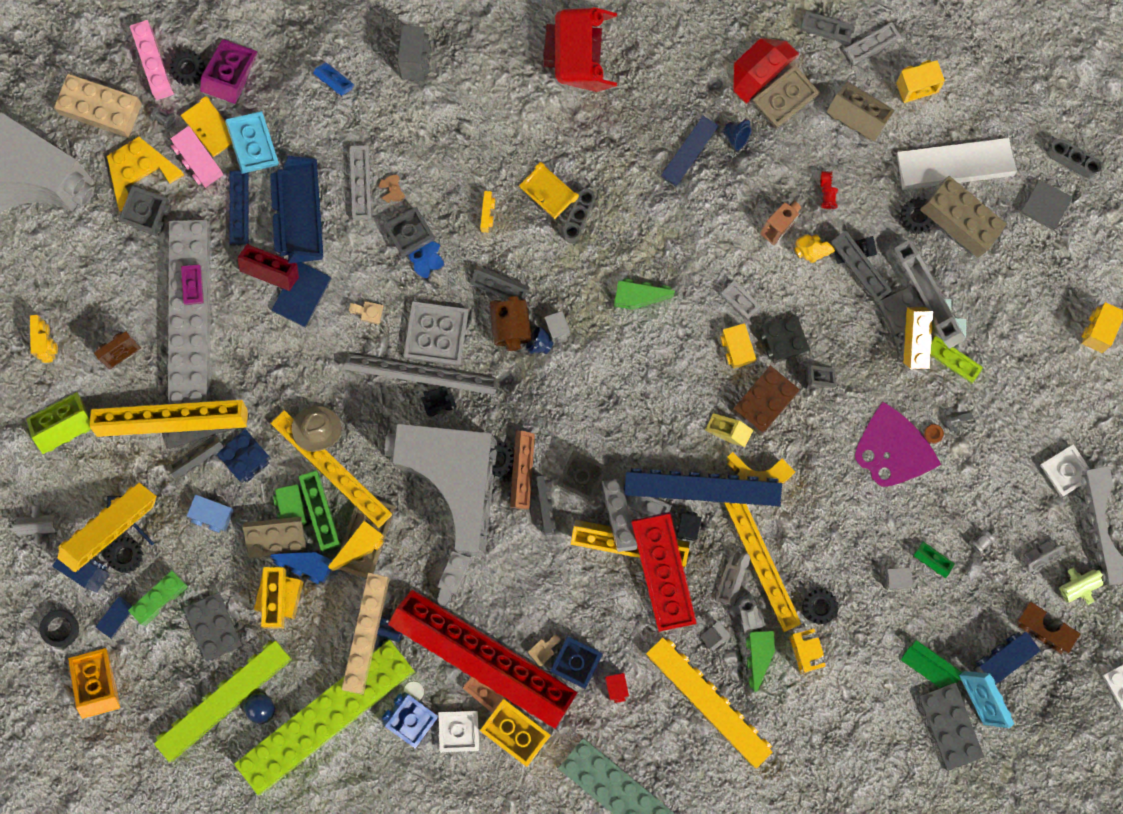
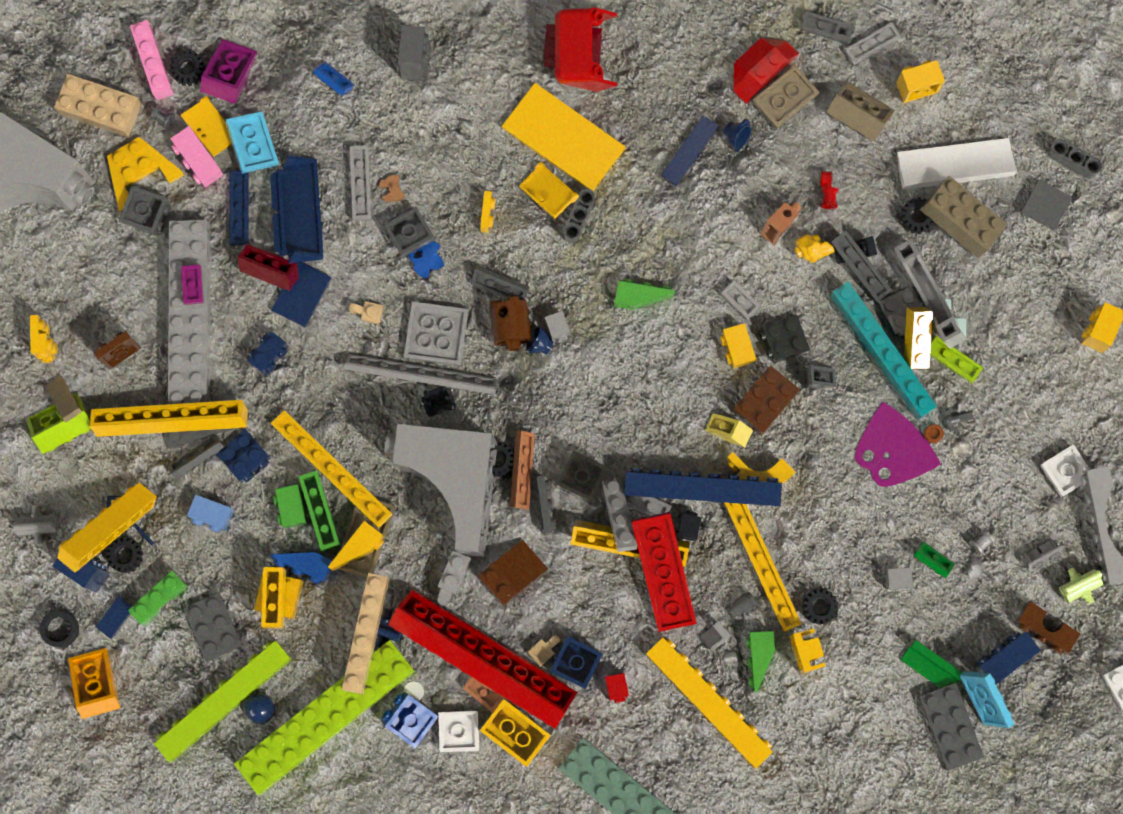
(63, 399): none -> dark tan tile
(267, 353): none -> dark blue brick
(274, 537): dark tan plate -> none
(316, 428): dark tan hat -> none
(512, 573): none -> reddish brown slope
(563, 137): none -> yellow tile
(732, 578): light grey hinge -> none
(750, 618): light grey piece -> none
(883, 350): none -> teal brick

